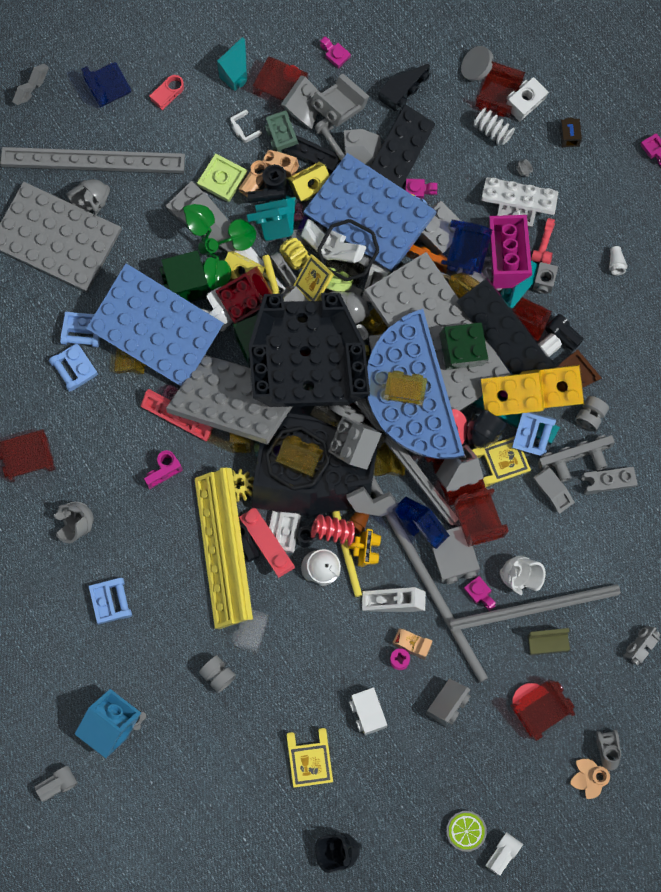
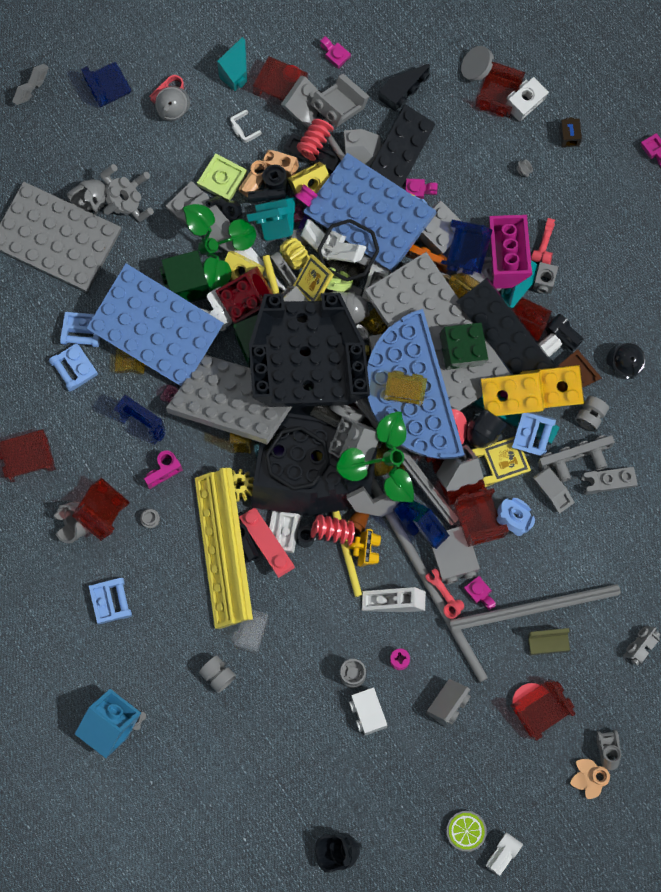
(60, 782): light grey piece -> none
(93, 160): light grey plate -> none
(100, 508): none -> clear red panel
(128, 190): none -> light grey plate
(128, 407): none -> clear blue panel
(150, 518): none -> light grey plate
(157, 405): coral plate -> none
(180, 103): none -> light grey helmet
(227, 207): none -> black plate
(281, 130): sand green bracket -> none
(299, 455): clear yellow bracket -> none
(306, 195): none -> dark pink wheel
(310, 762): light yellow flag -> none
(312, 138): none -> coral piece
(314, 567): white helmet -> none
(353, 673): none -> light grey wheel
(393, 432): none -> green plant
(412, 643): light nougat leg -> none
(454, 606): none -> coral brick
(492, 127): white piece -> none
(519, 198): white bracket -> none
(519, 524): none -> light blue plate
(522, 573): white helmet -> none
(617, 262): white cone -> none
(620, 359): none -> black helmet

